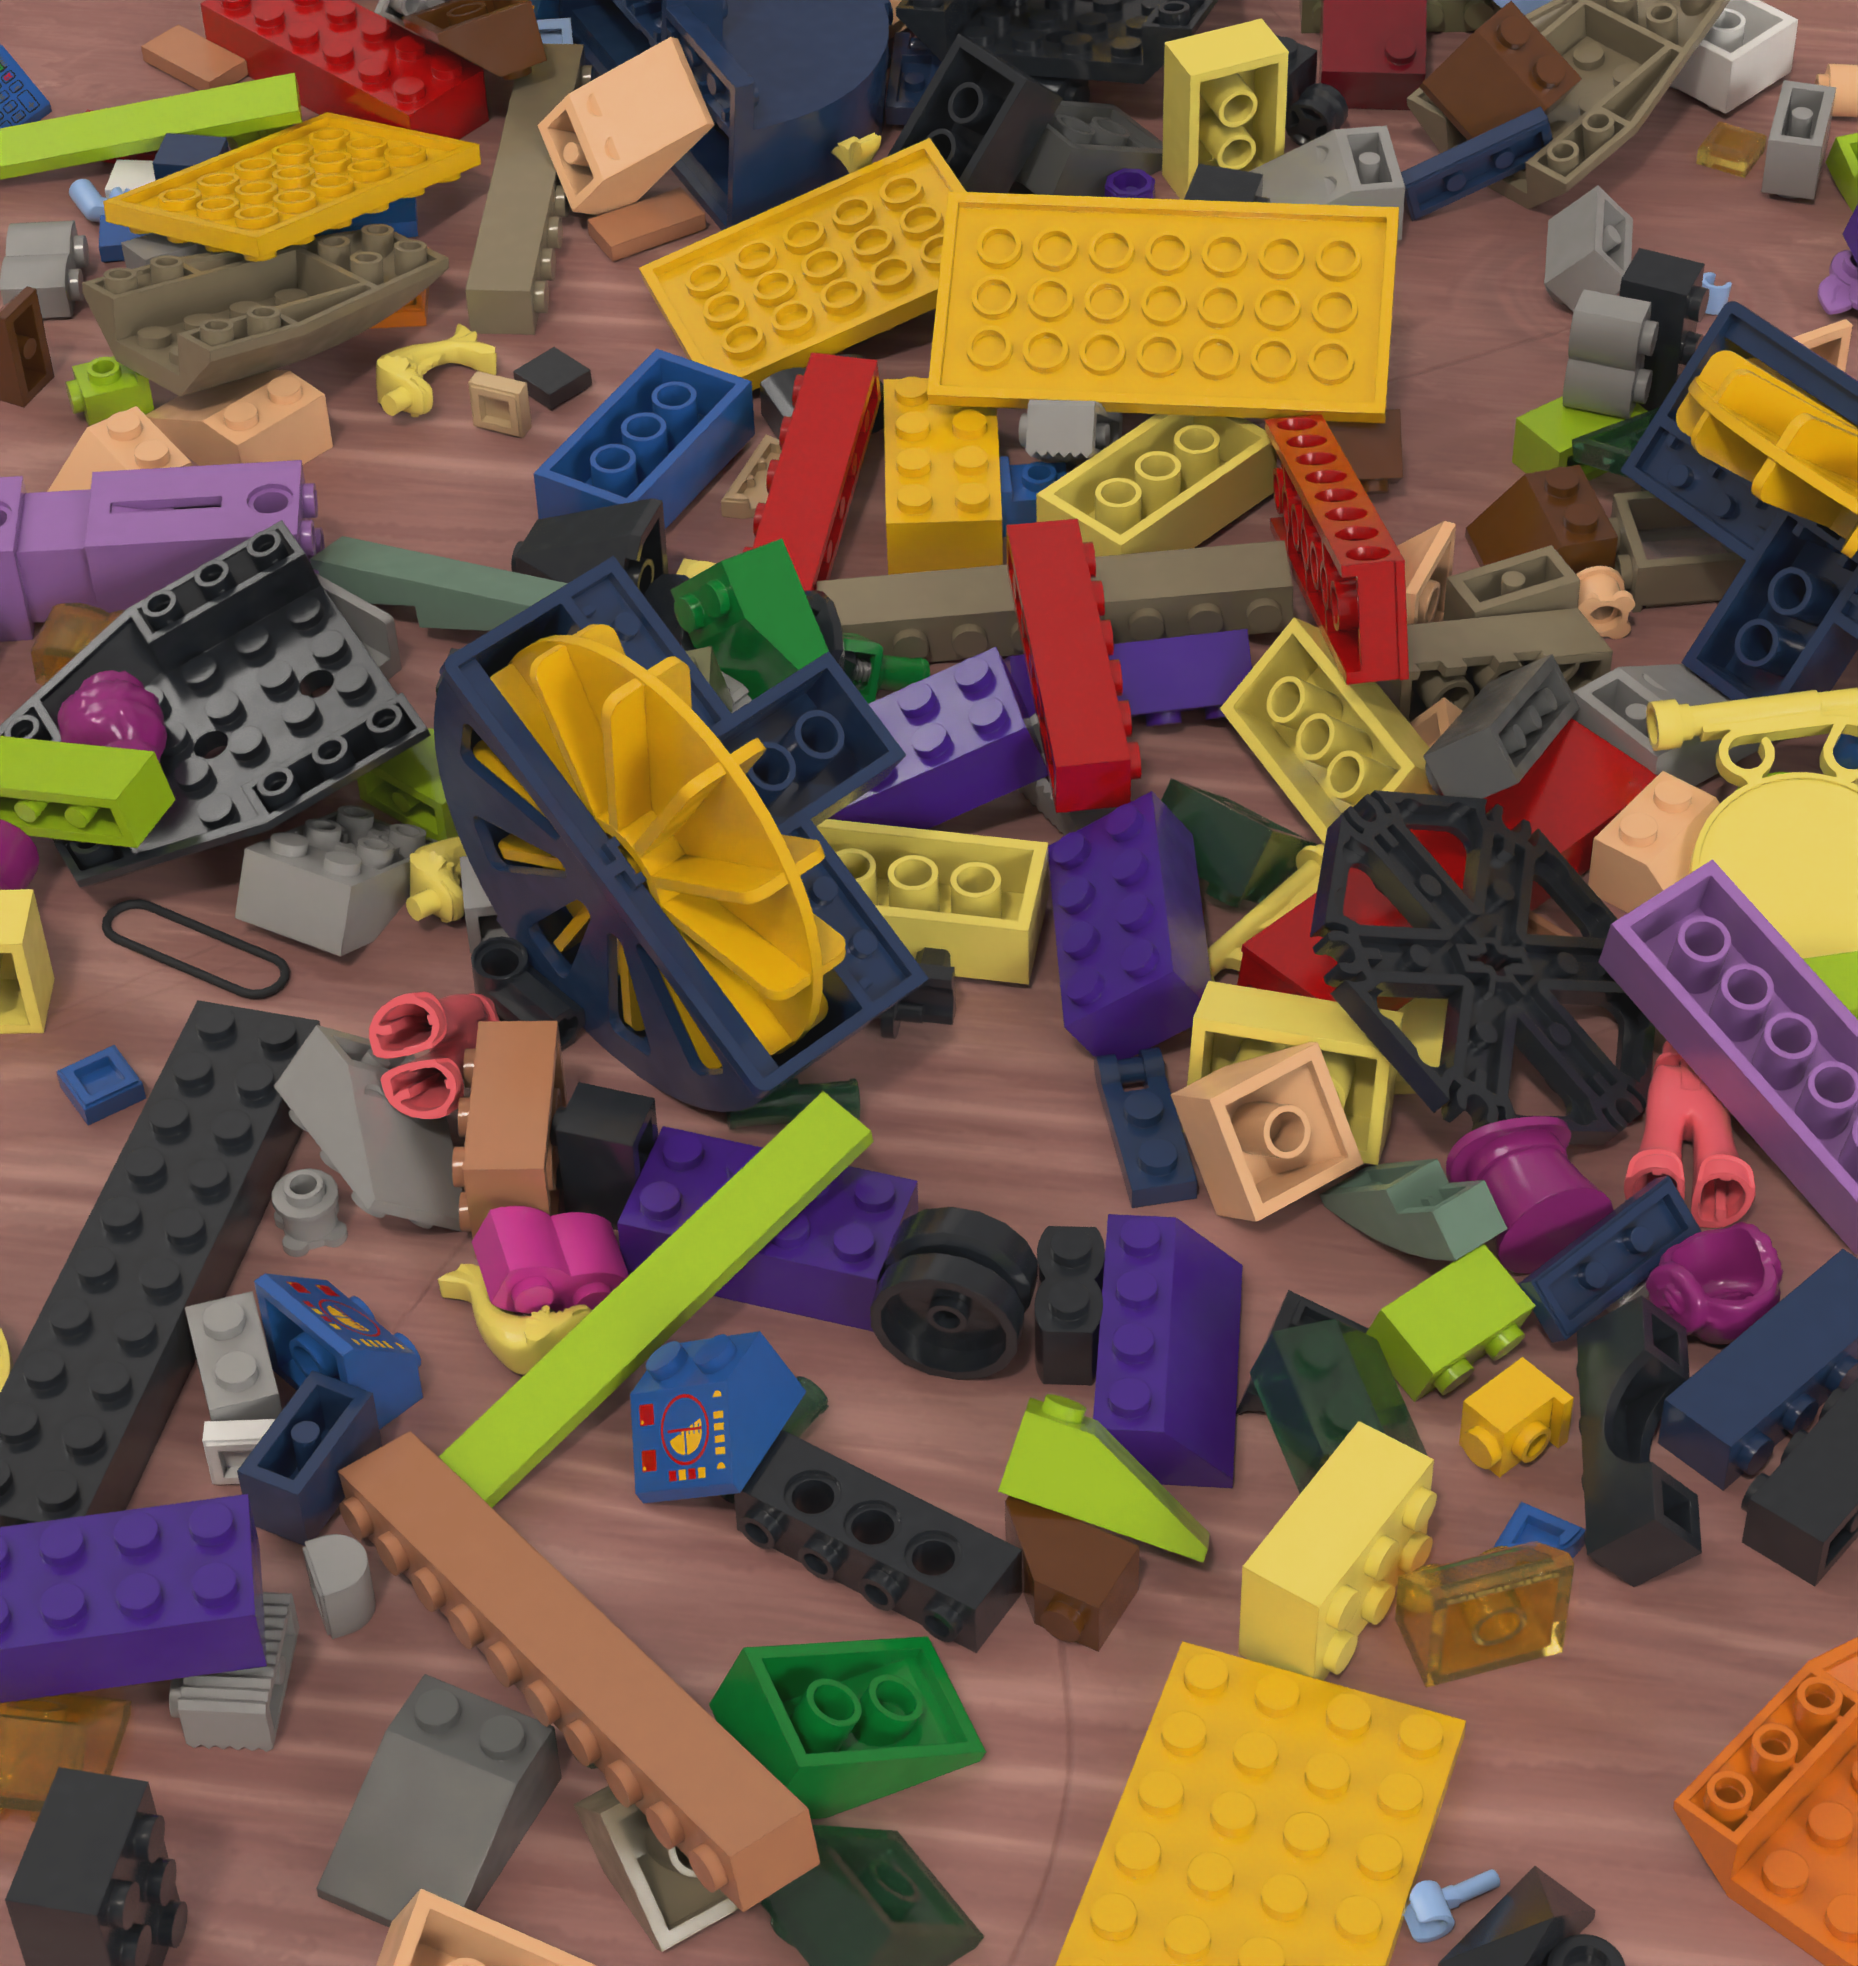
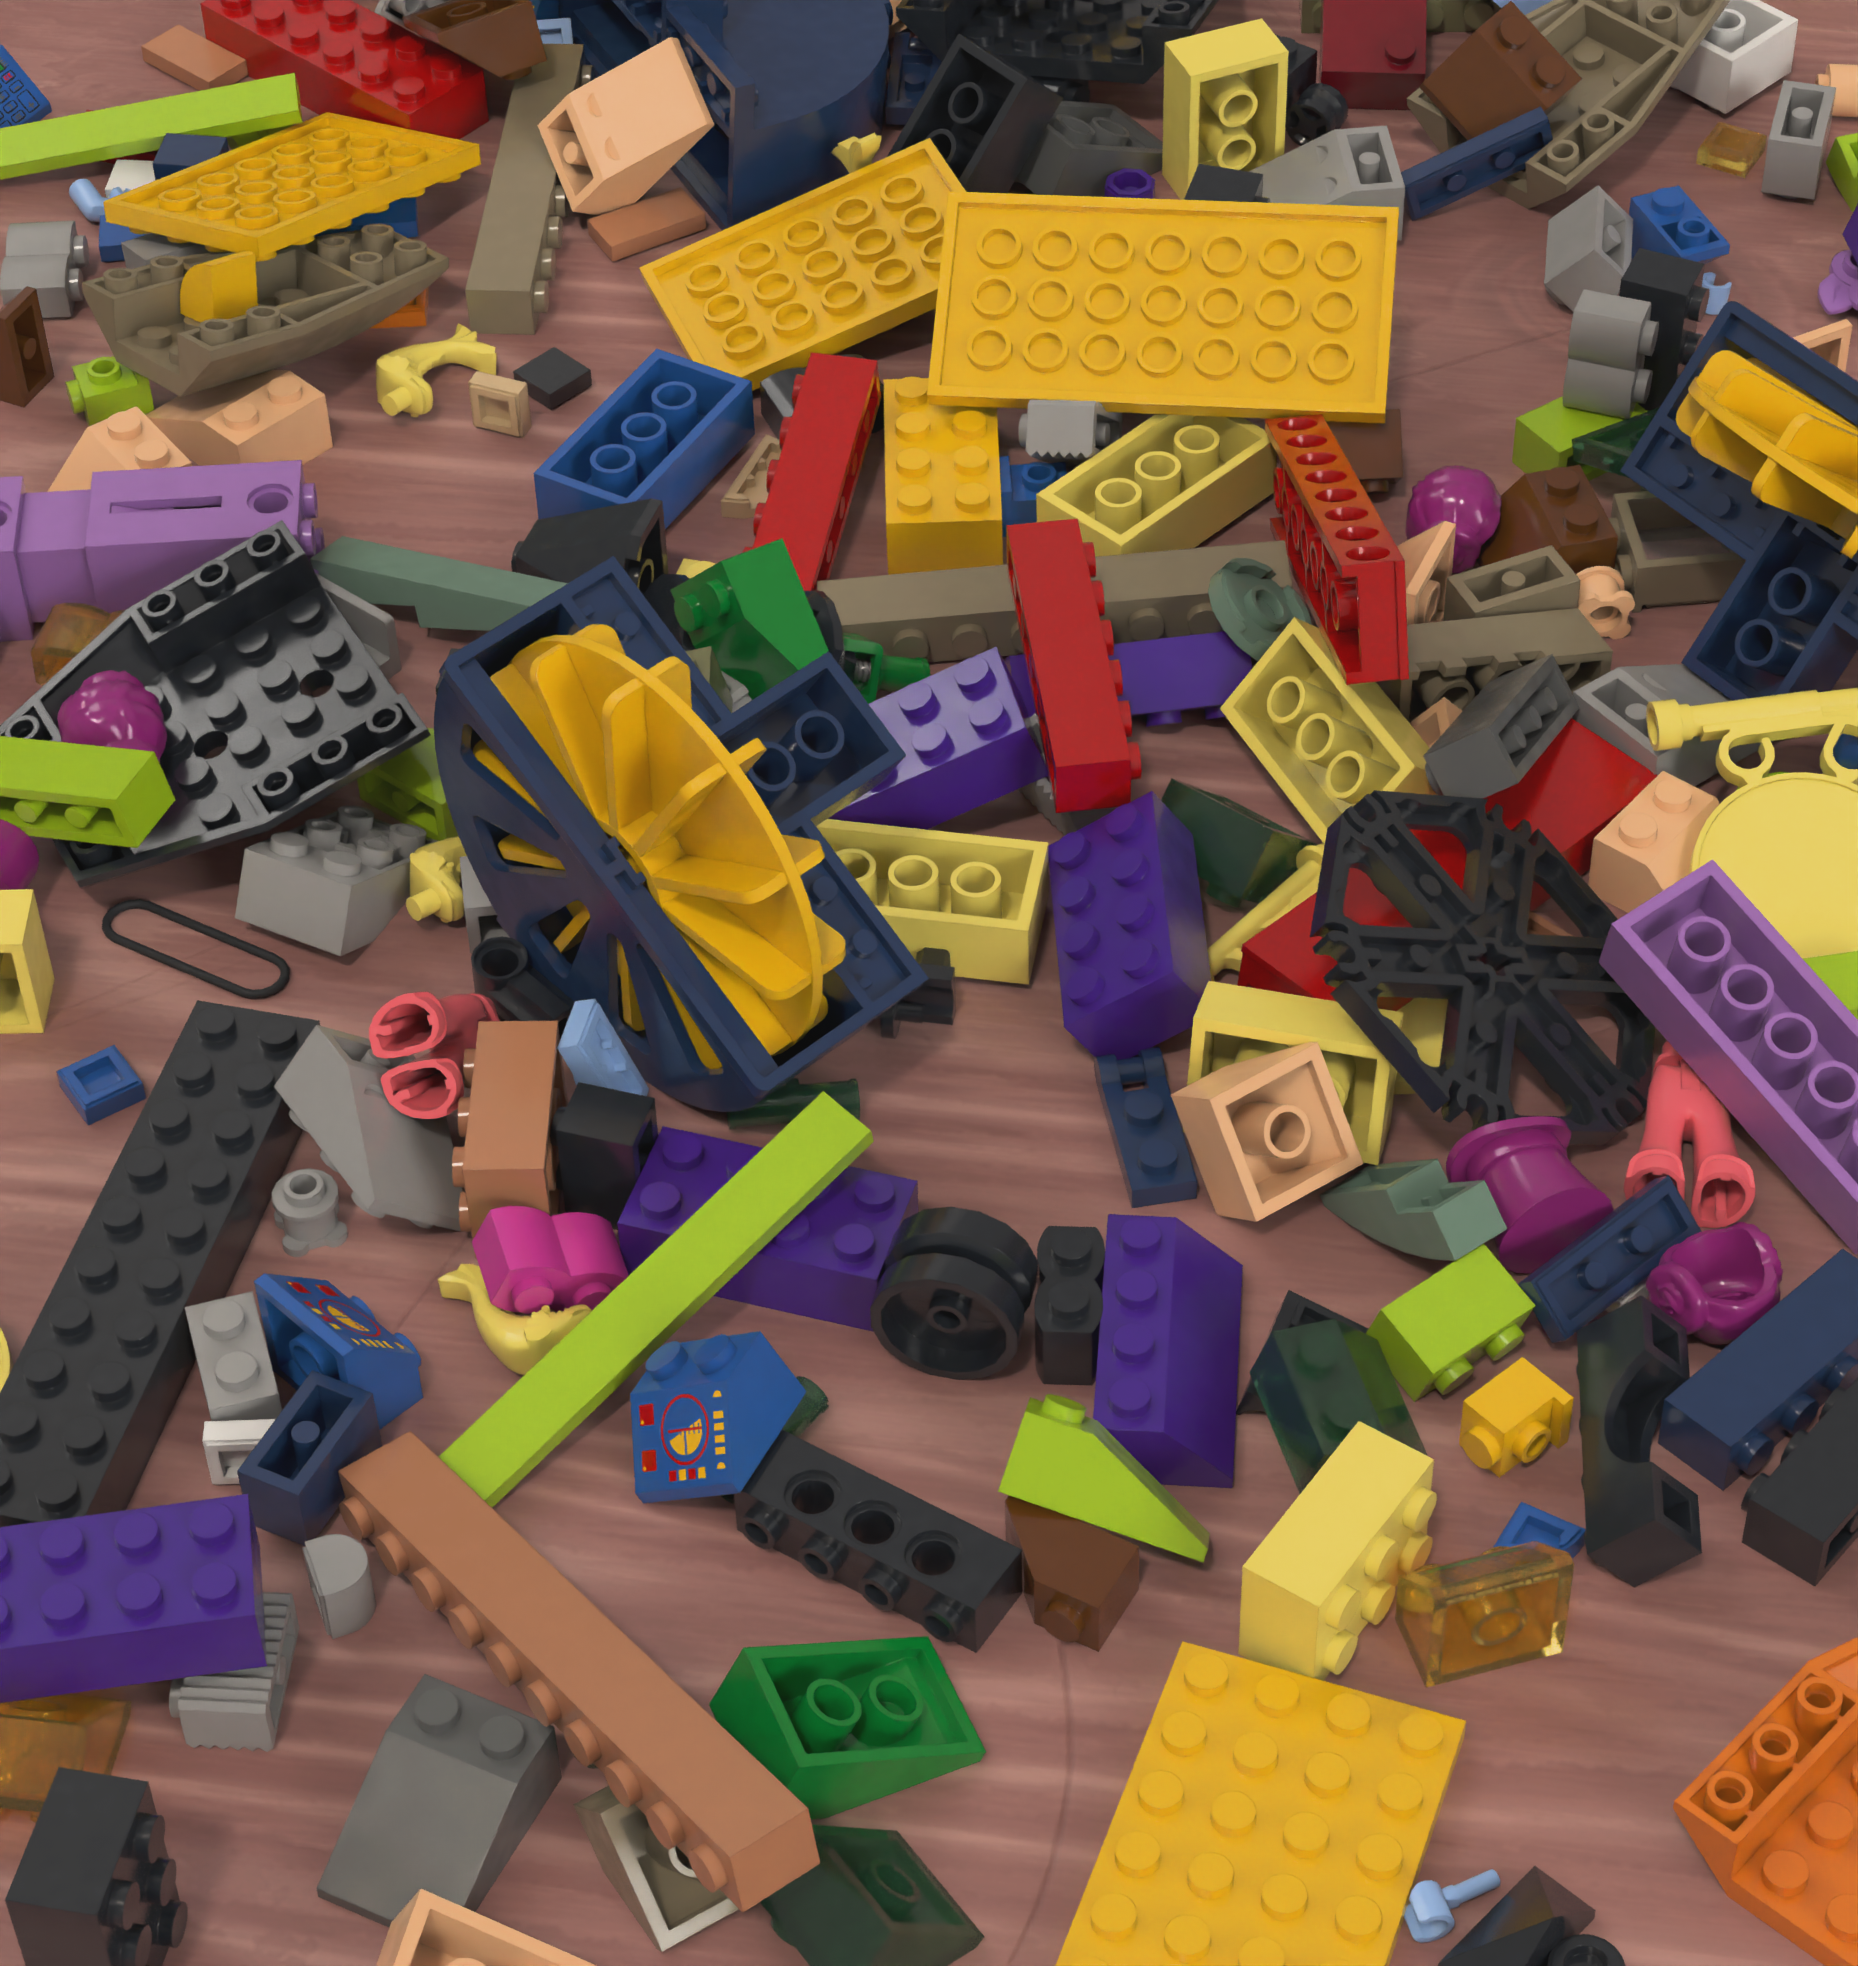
(220, 288): none -> yellow brick
(596, 1051): none -> light blue plate
(1253, 605): none -> sand green tile
(1458, 497): none -> magenta hair
(1674, 226): none -> blue slope

